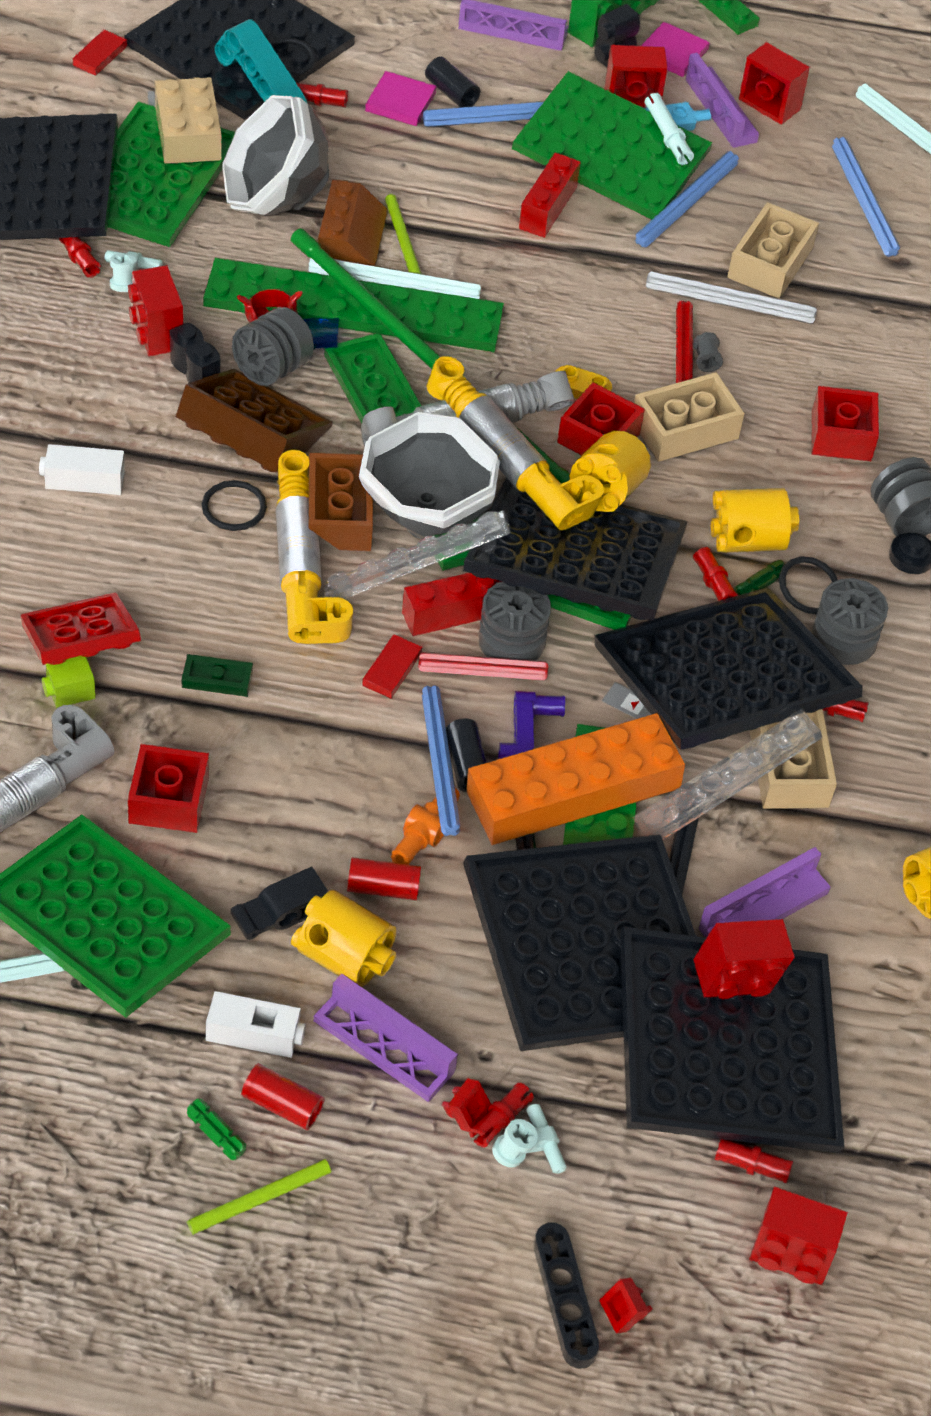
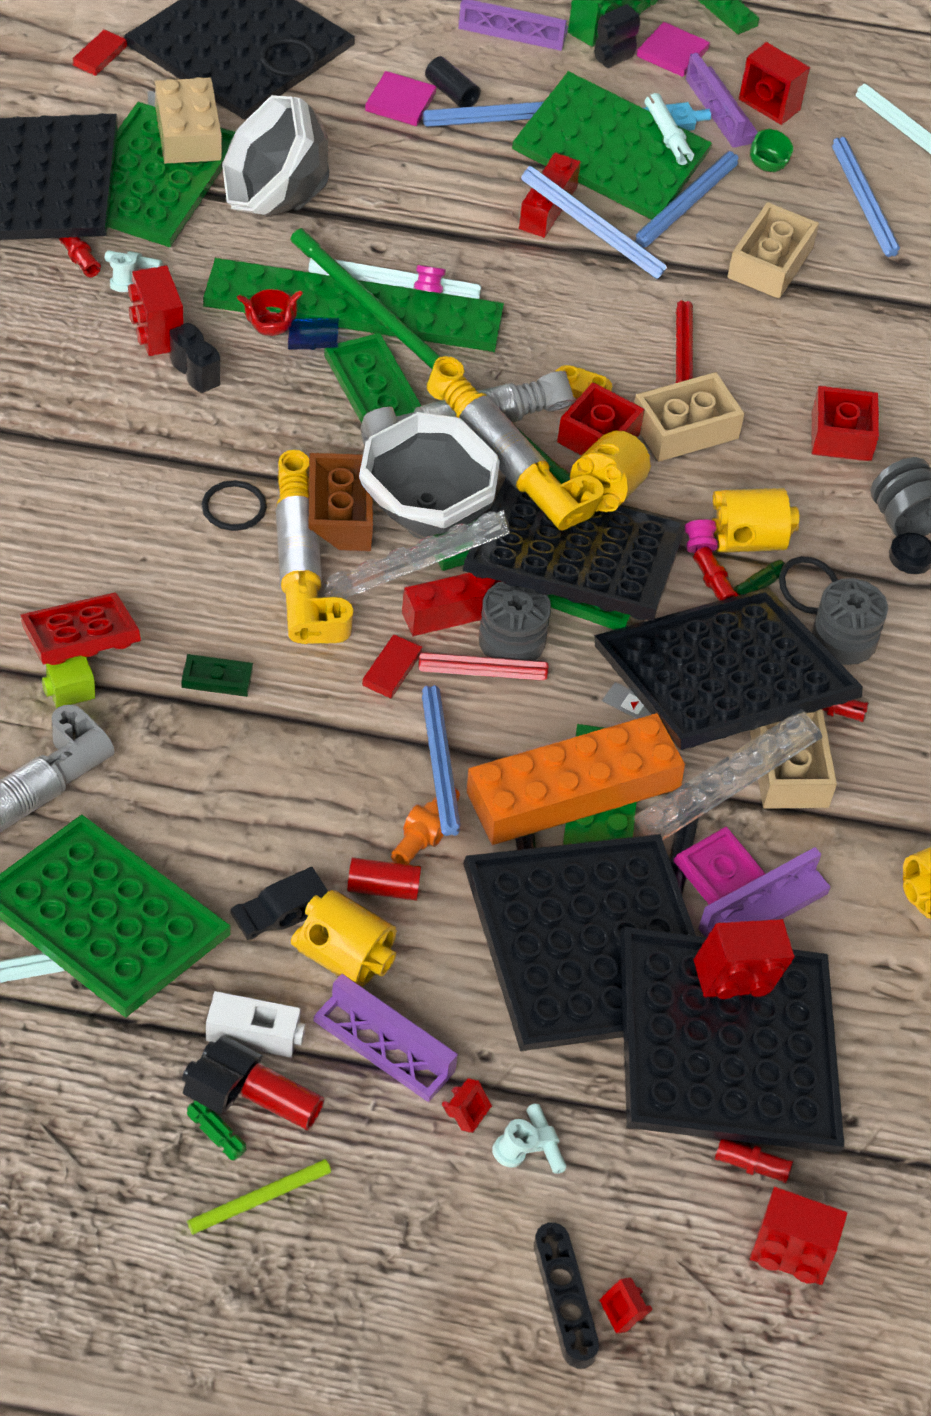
(83, 469): white brick -> none
(168, 788): red brick -> none
(219, 1073): none -> black brick
(249, 417): reddish brown slope -> none
(258, 59): teal beam -> none
(272, 346): dark grey wheel -> none
(323, 95): red pin -> none
(352, 223): dark orange slope -> none
(402, 234): lime bar -> none
(429, 278): none -> dark pink wheel
(465, 748): black pin -> none
(501, 1114): red pin -> none
(525, 708): dark purple beam -> none
(593, 222): none -> axle
(636, 72): red brick -> none
(701, 535): none -> dark pink wheel
(708, 356): dark grey bush -> none
(718, 865): none -> dark pink tile
(731, 297): axle -> none
(771, 150): none -> green hair

